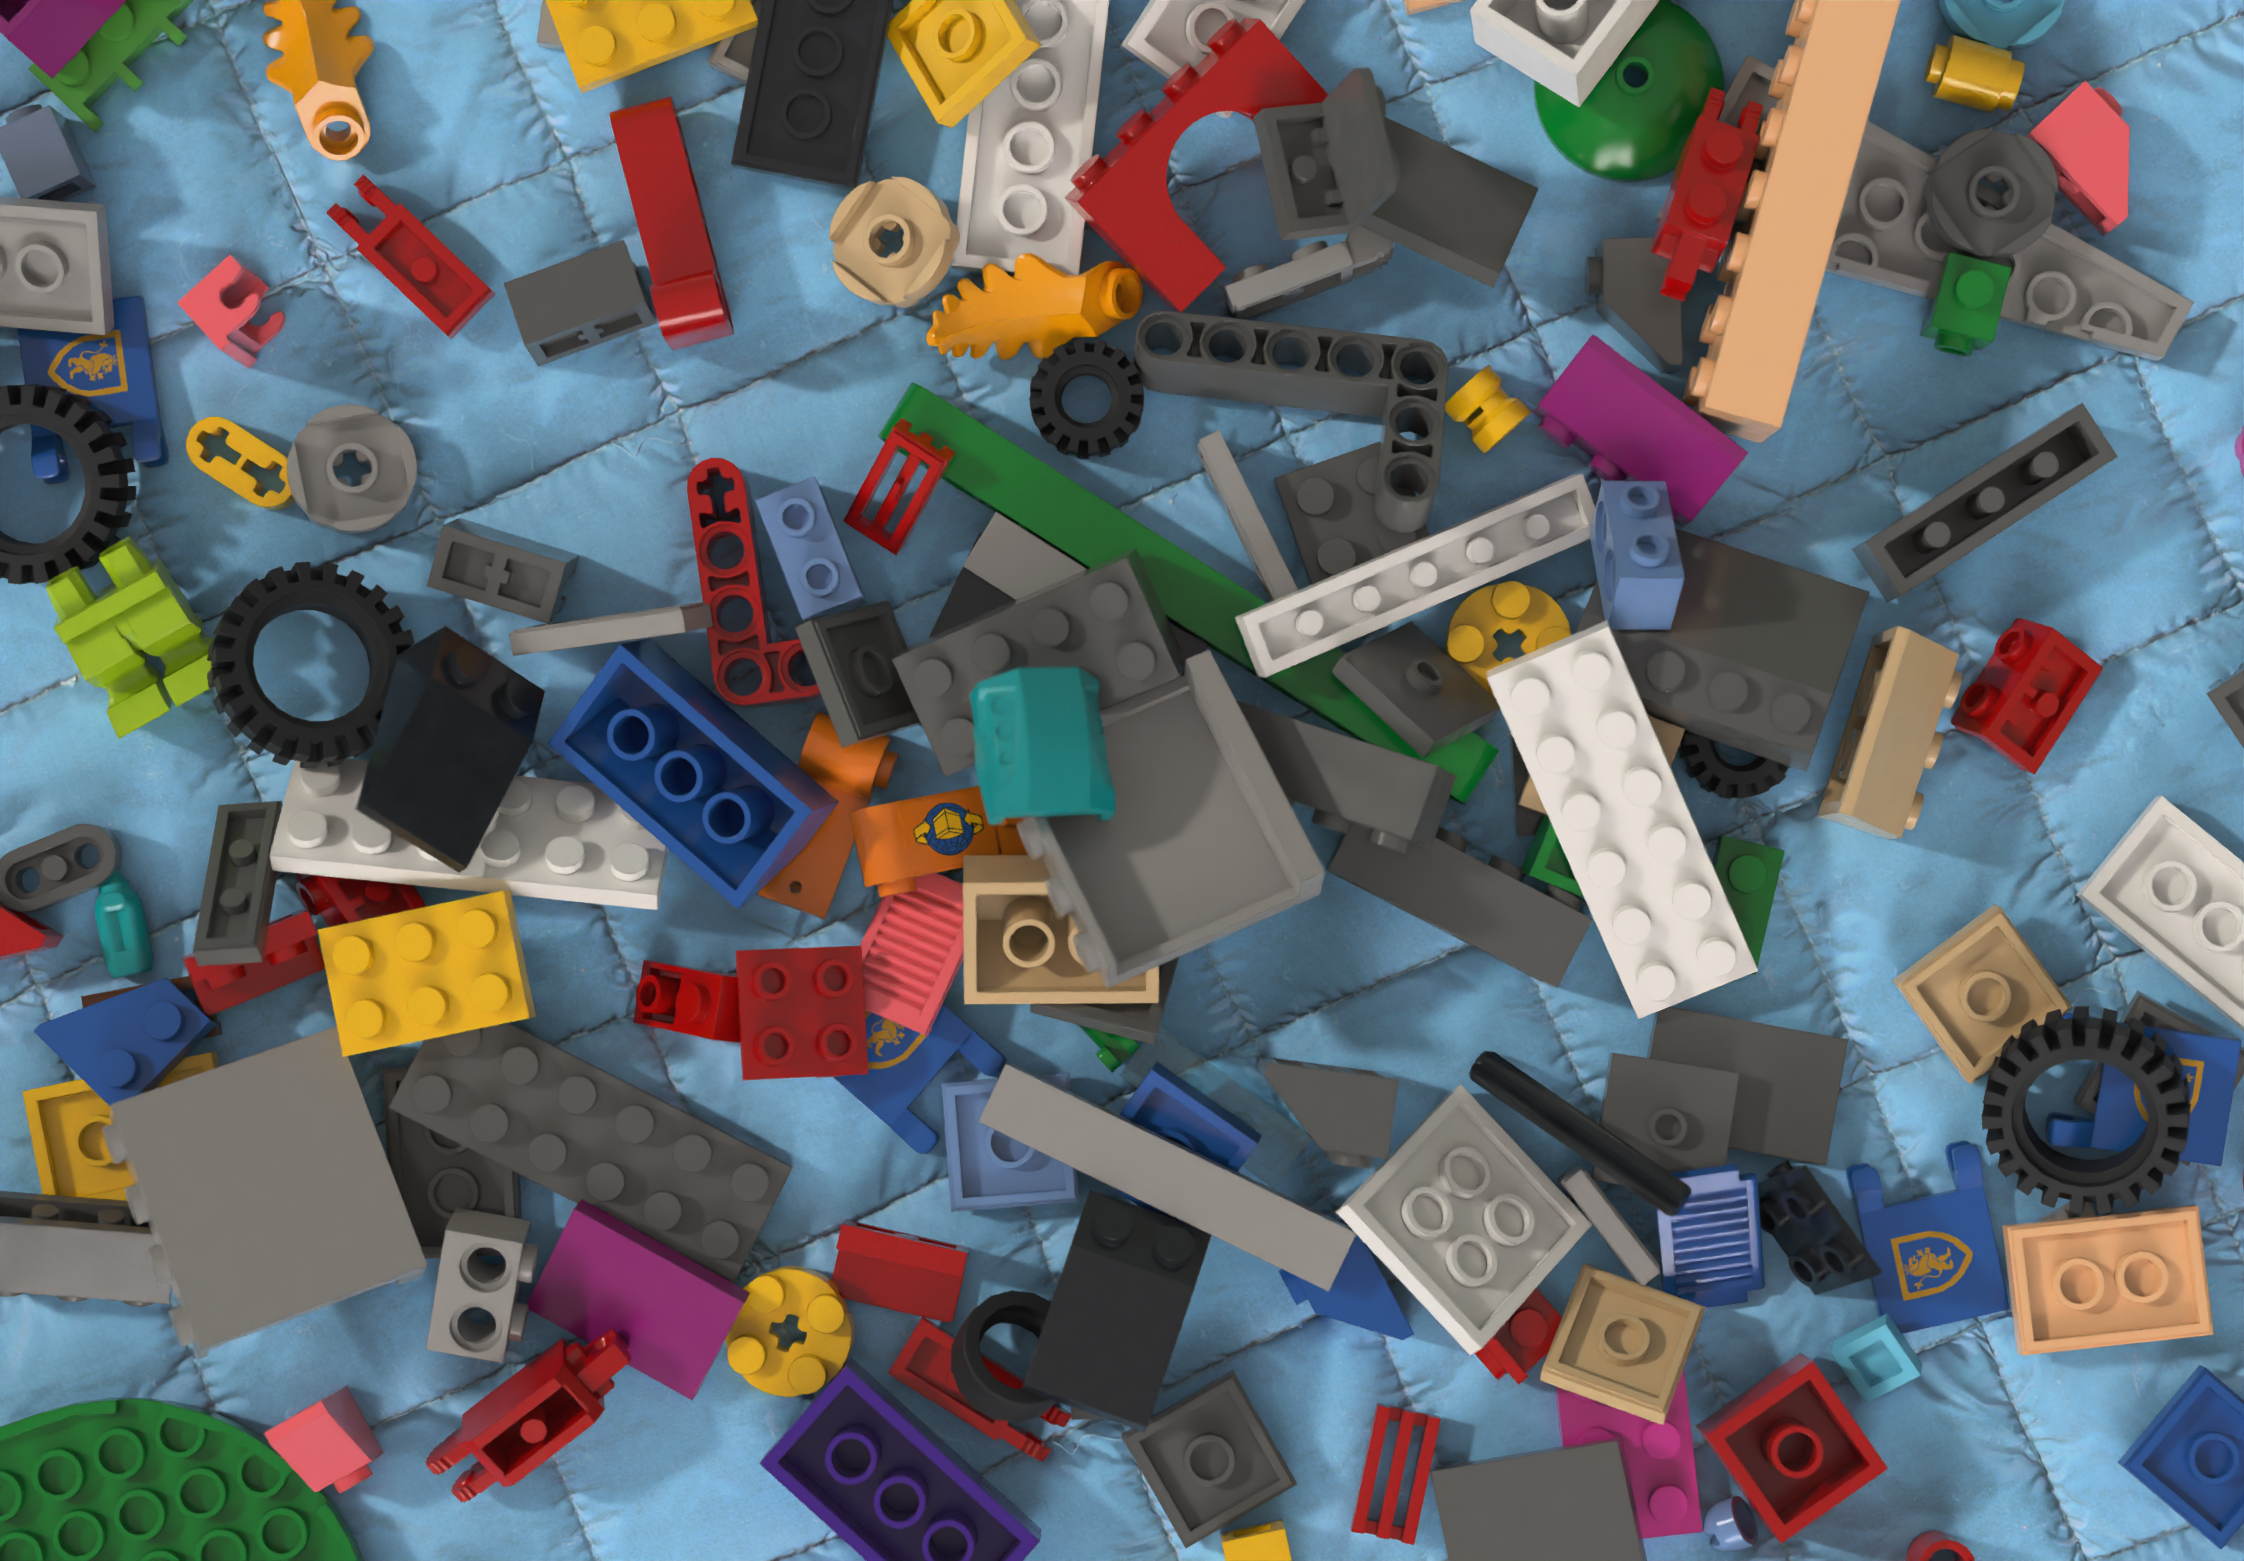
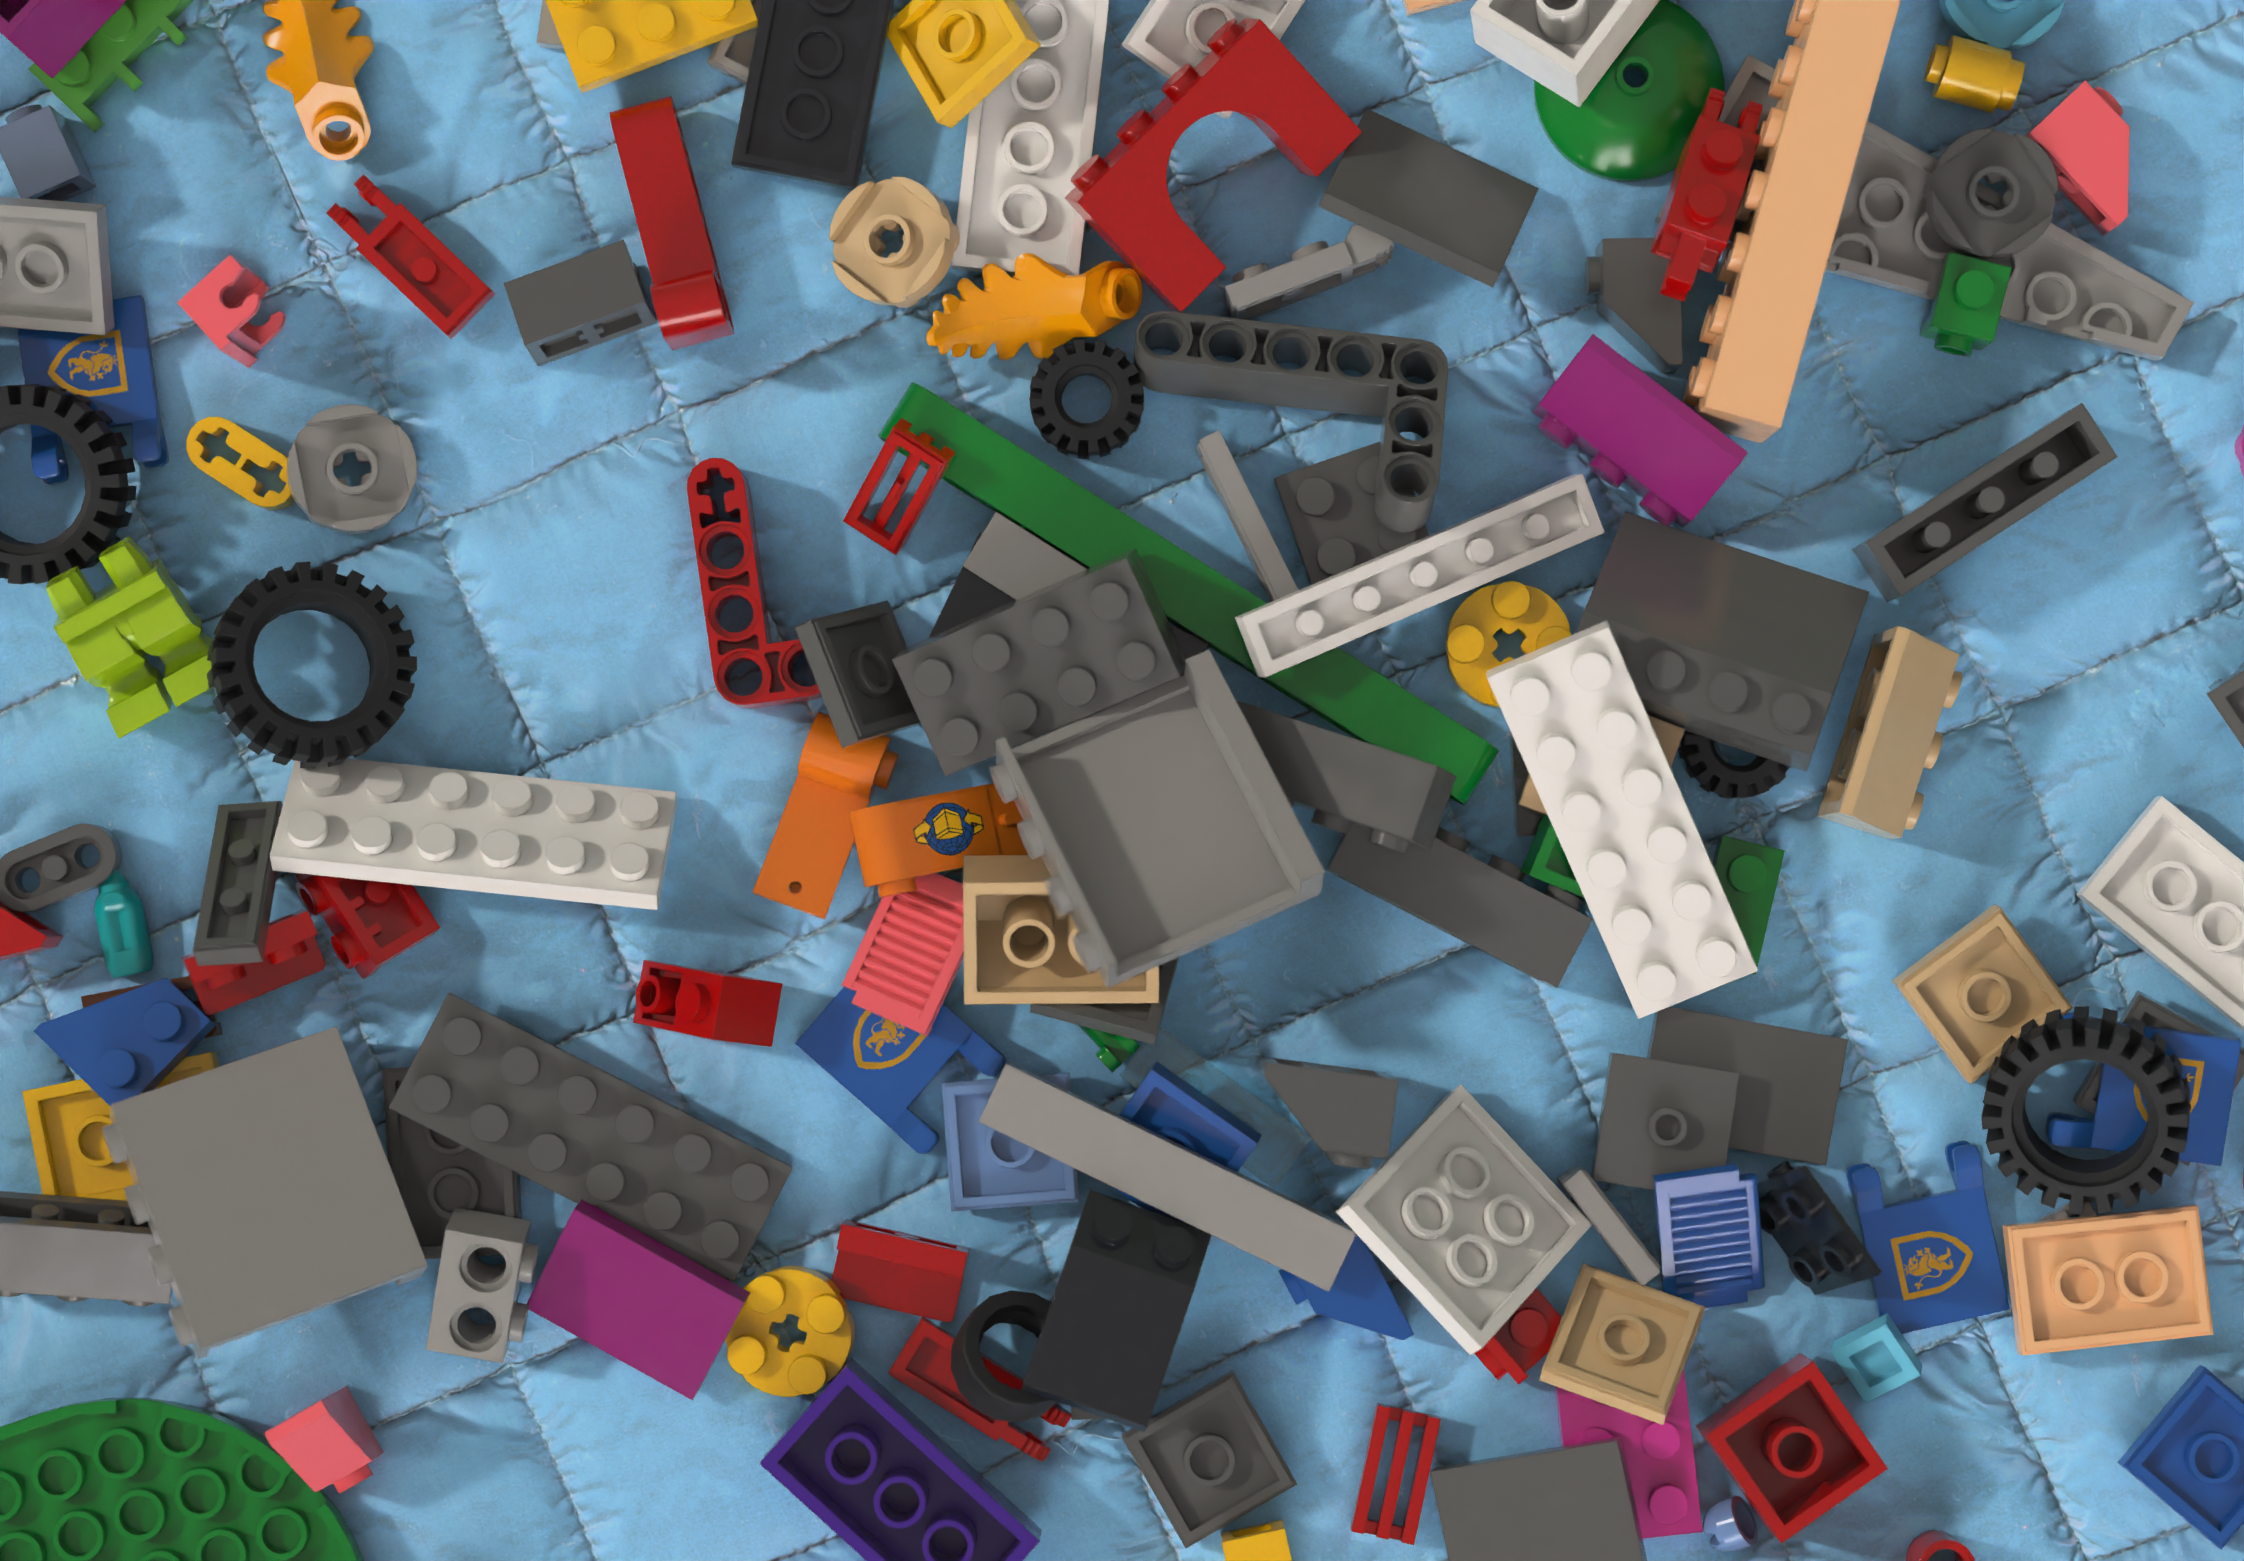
(426, 973): yellow plate -> none
(448, 745): black slope -> none
(501, 570): dark grey hinge -> none
(532, 1414): red hinge -> none
(611, 628): light grey tile -> none
(692, 771): blue slope -> none
(801, 1012): red hinge -> none
(810, 550): medium blue brick -> none
(1041, 745): teal slope -> none
(1328, 159): dark grey bracket -> none
(1416, 689): dark grey plate -> none
(1486, 409): yellow wheel -> none
(1580, 1133): black axle -> none
(1636, 555): medium blue brick -> none
(2026, 693): red bracket -> none

